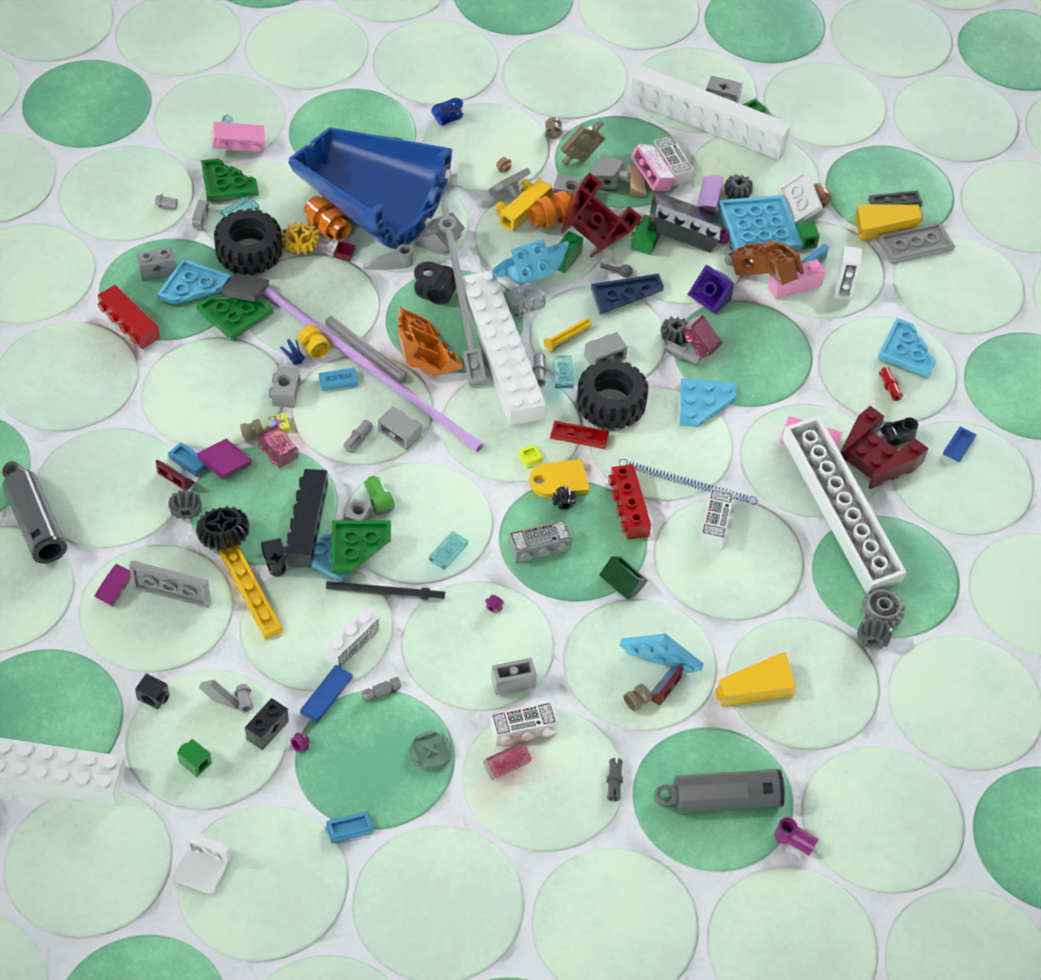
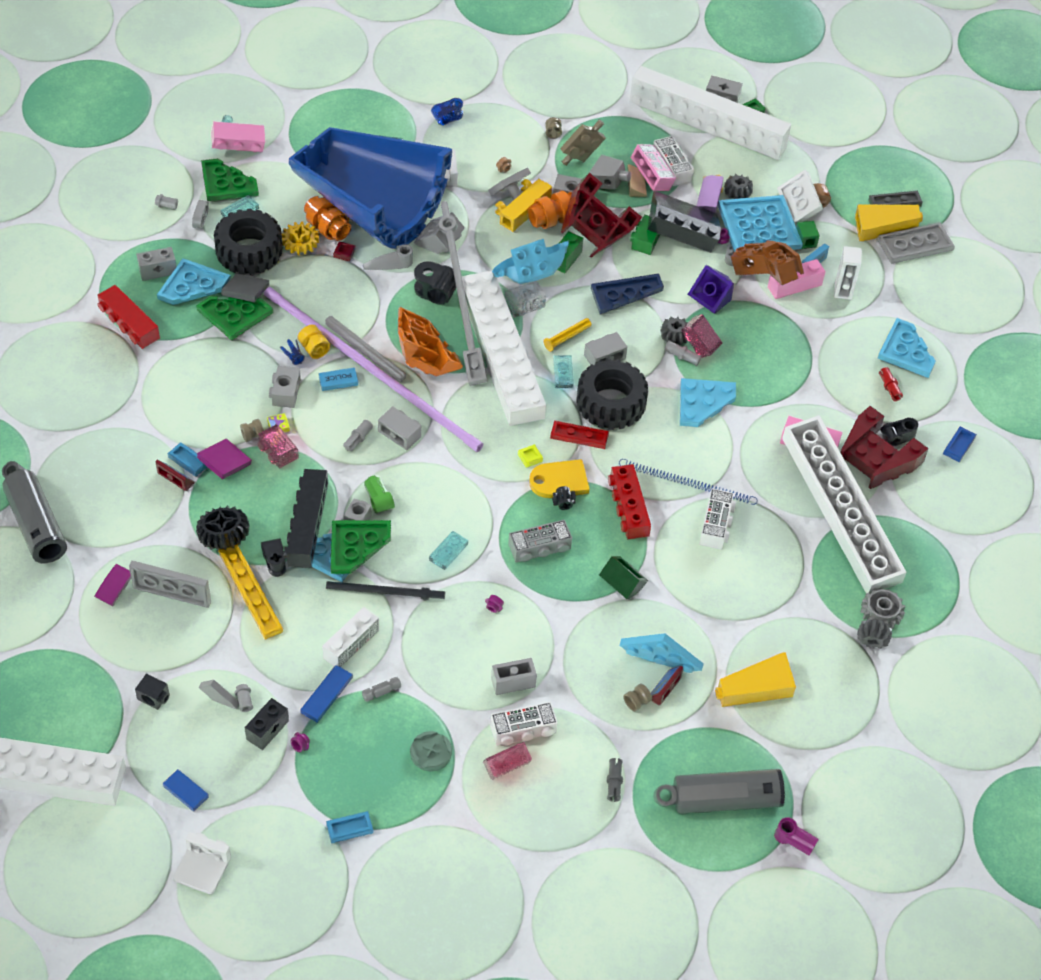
(185, 504): dark grey gear -> none
(185, 790): none -> blue tile
(194, 757): green brick -> none
(539, 368): light grey pin -> none
(624, 270): dark grey bar -> none

